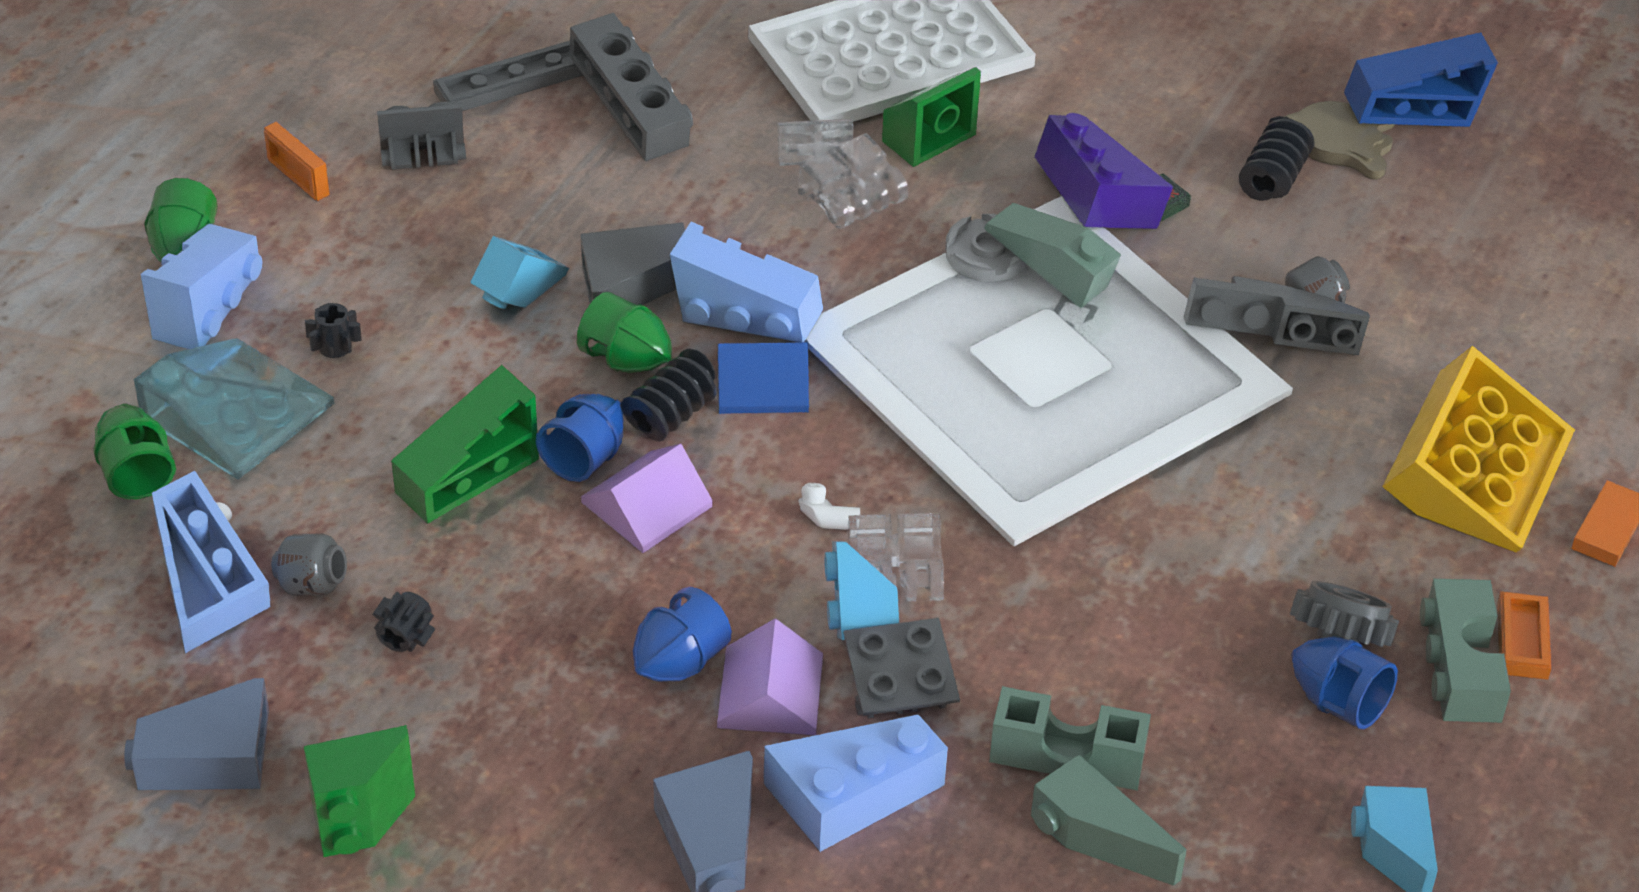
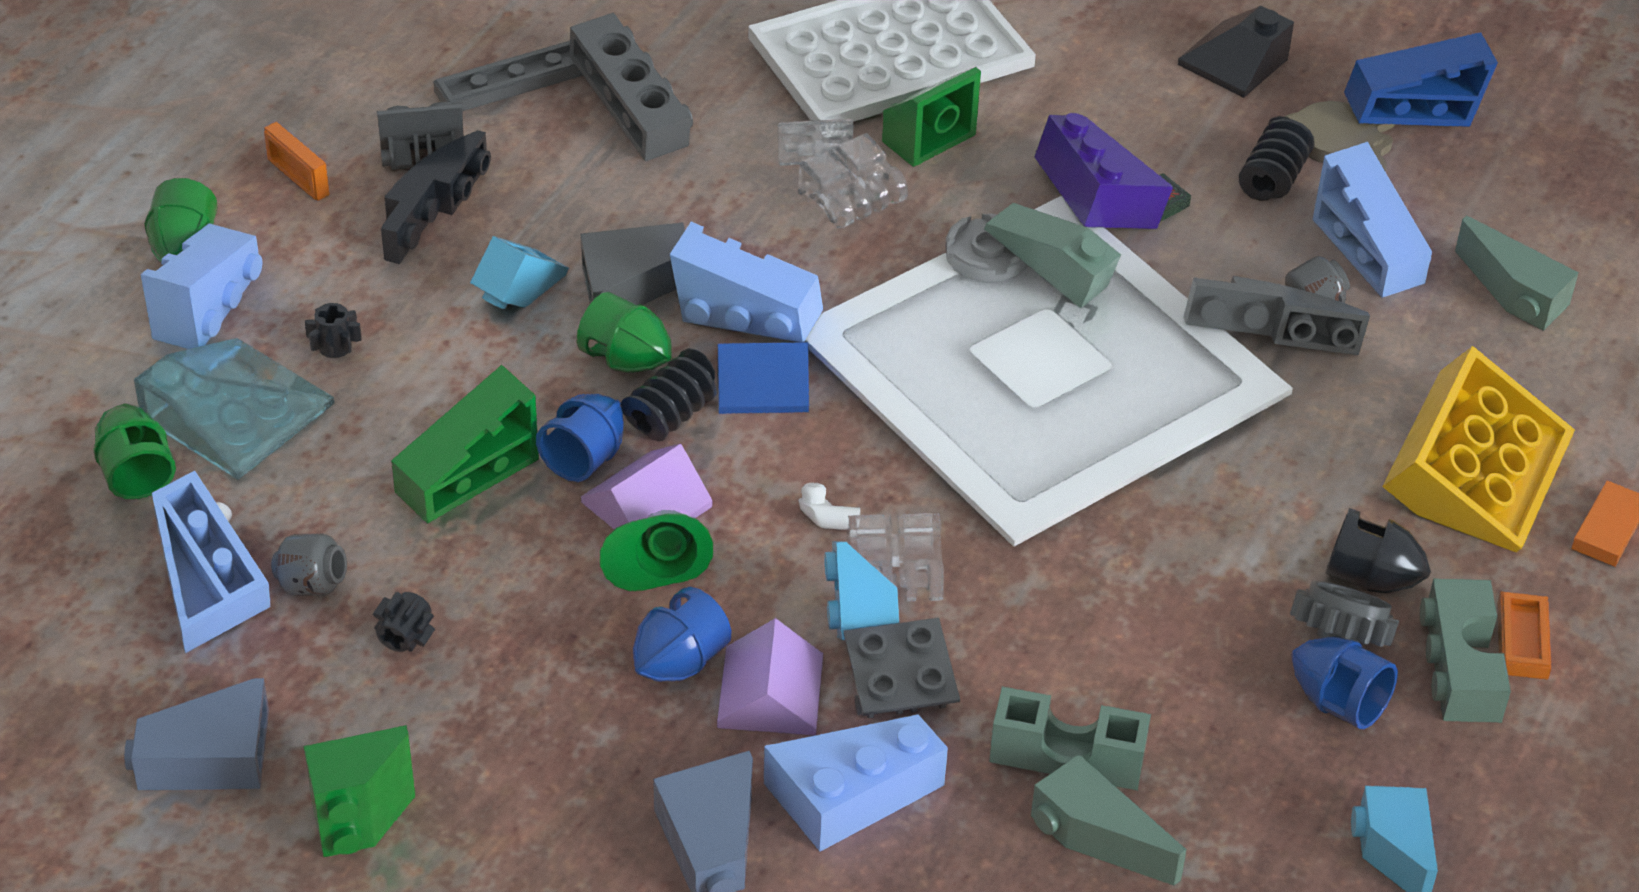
(431, 187): none -> black slope
(656, 551): none -> green piece
(1241, 50): none -> black slope
(1370, 222): none -> light blue wedge
(1377, 556): none -> black helmet
(1515, 274): none -> sand green slope

